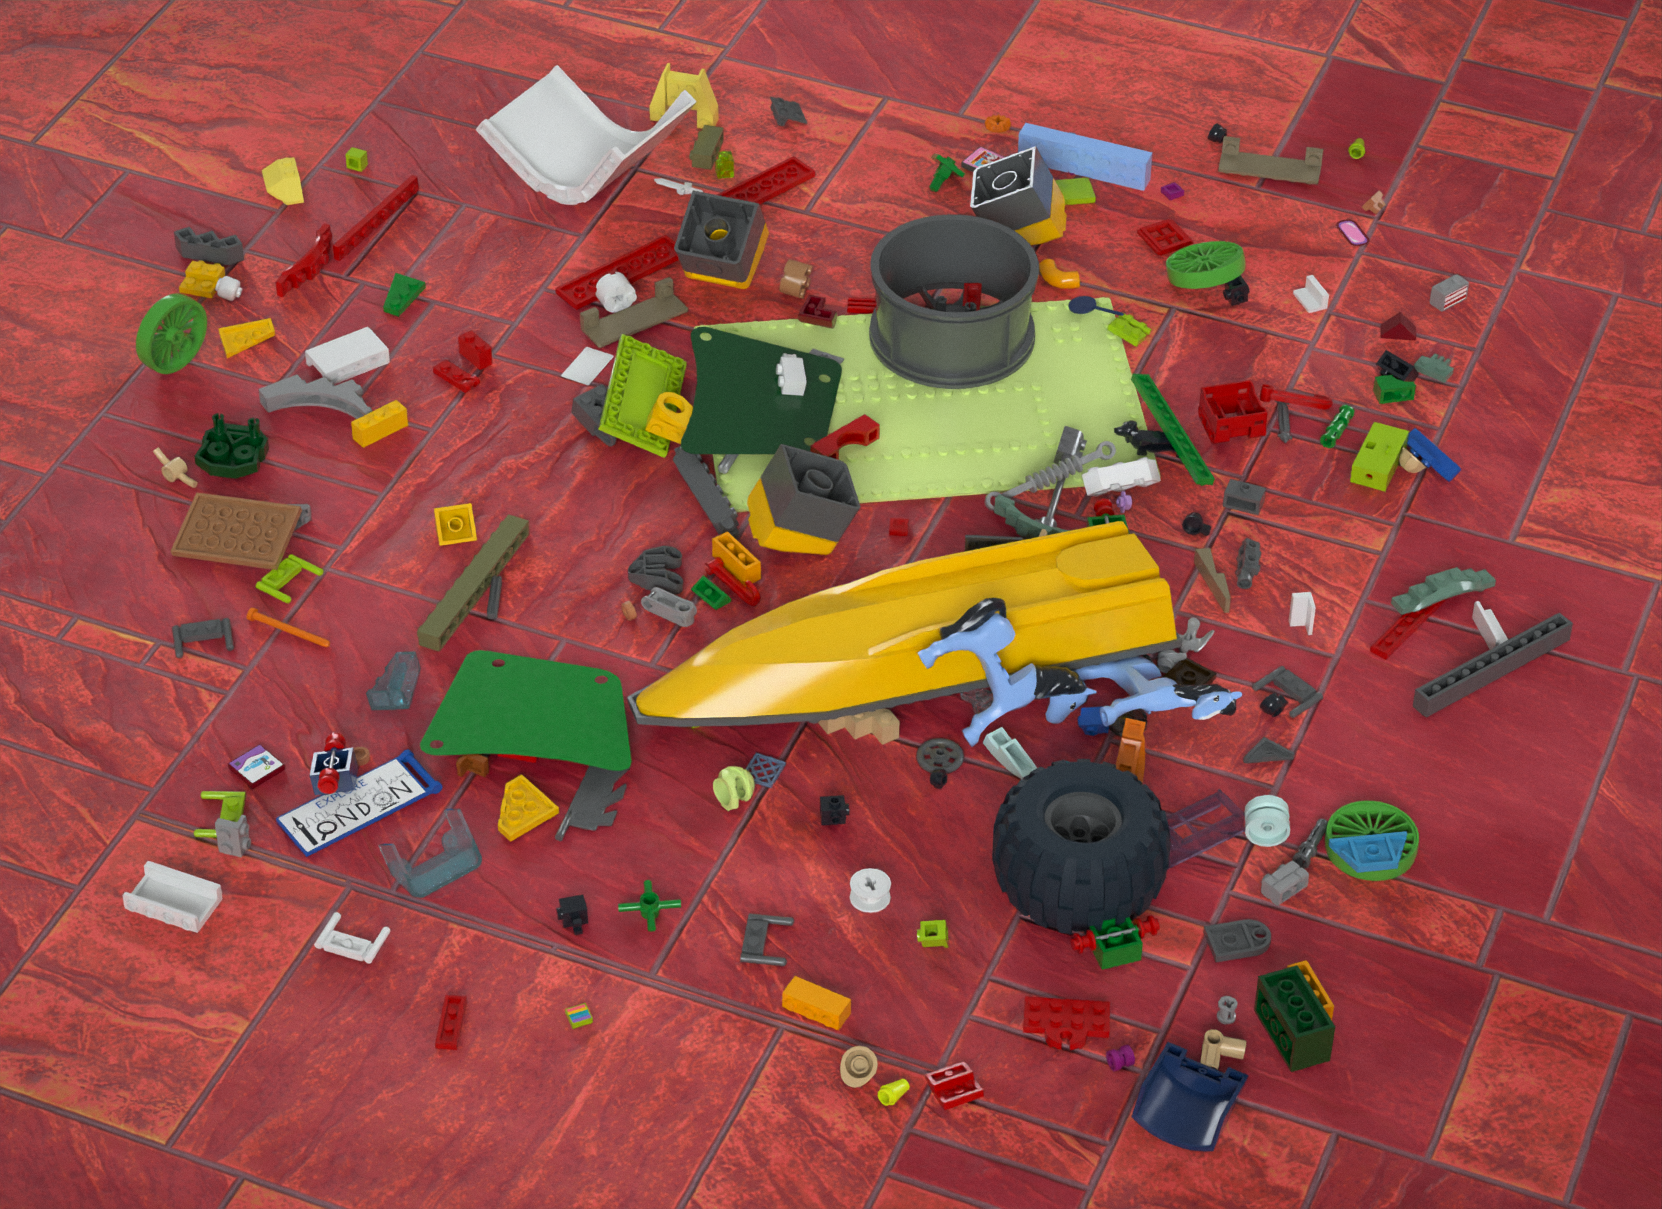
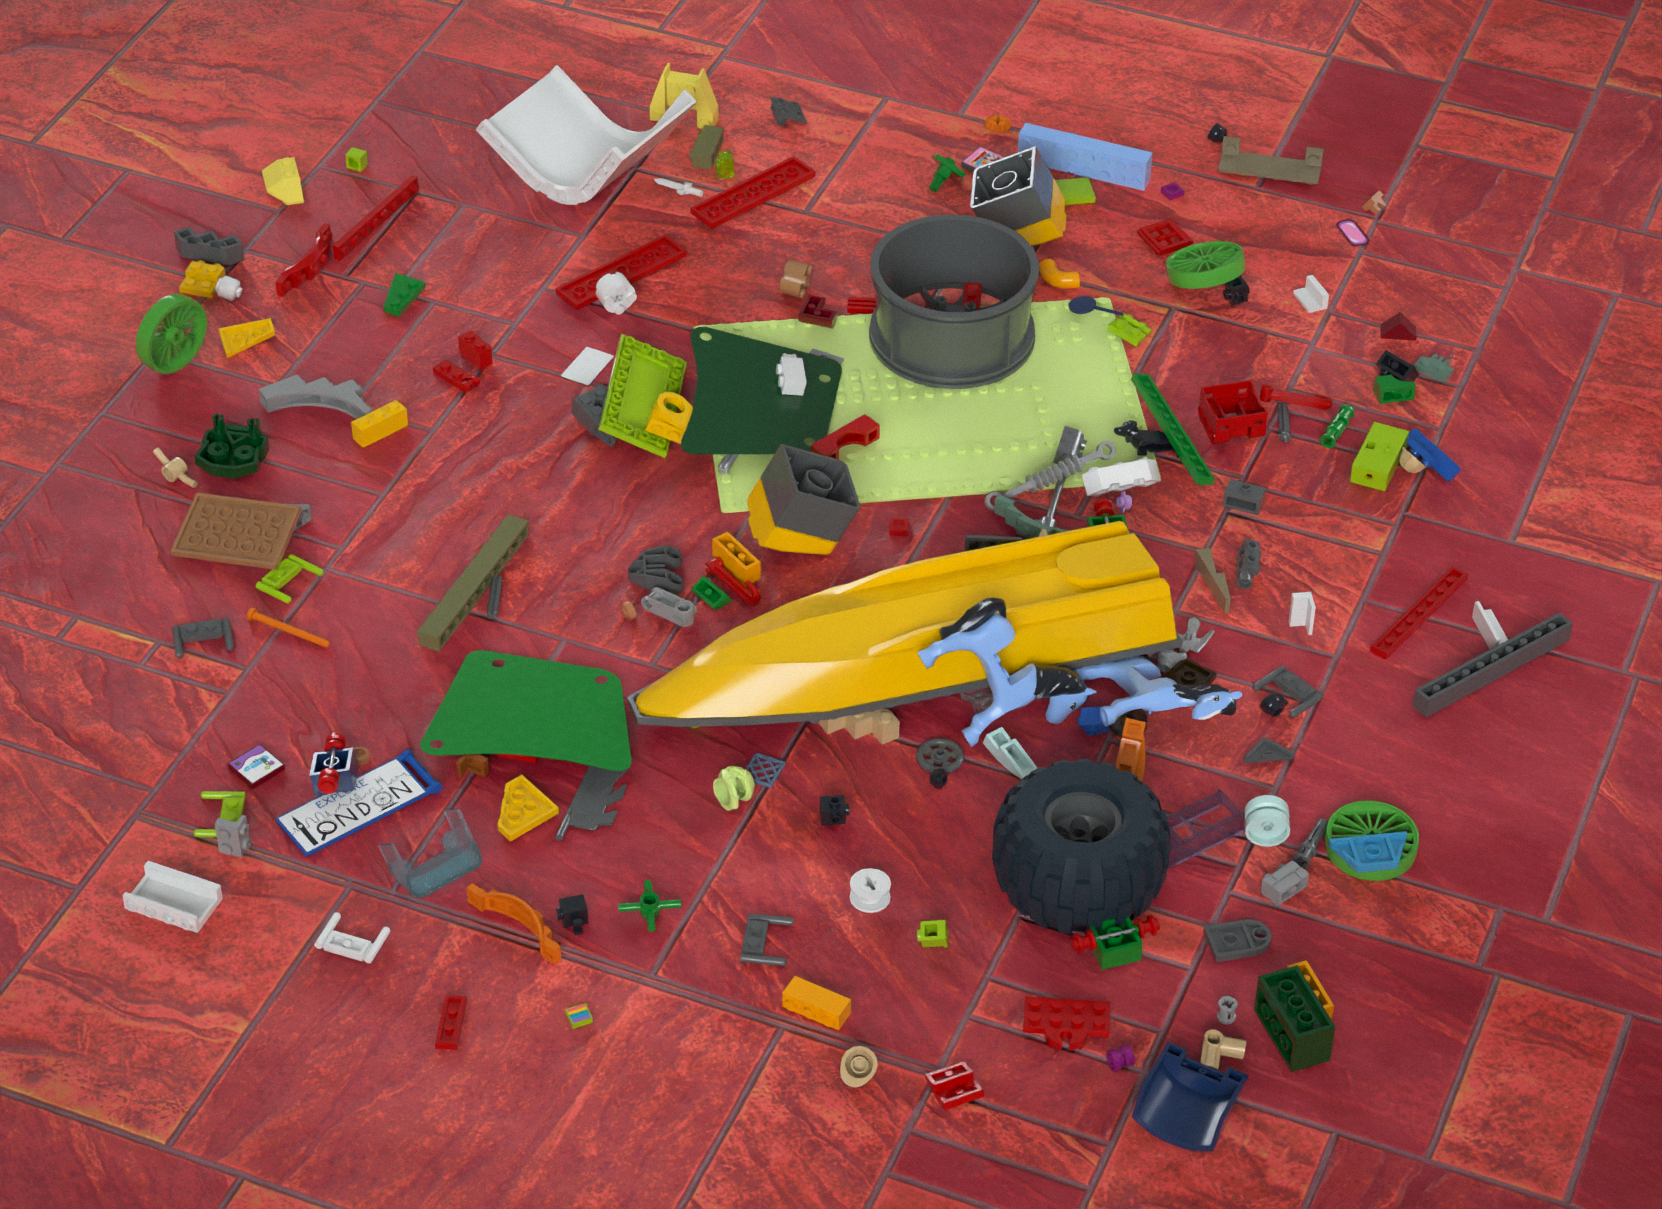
(348, 355): white panel -> none
(397, 684): clear light blue wedge -> none
(455, 524): yellow slope -> none
(519, 910): none -> orange piece
(634, 318): dark tan bracket -> none
(706, 492): dark grey hinge -> none
(721, 240): dark grey piece -> none
(892, 1092): neon yellow cone -> none
(1194, 524): black piece -> none
(1357, 149): lime cone -> none
(1440, 587): sand green piece -> none
(1449, 292): light grey brick -> none

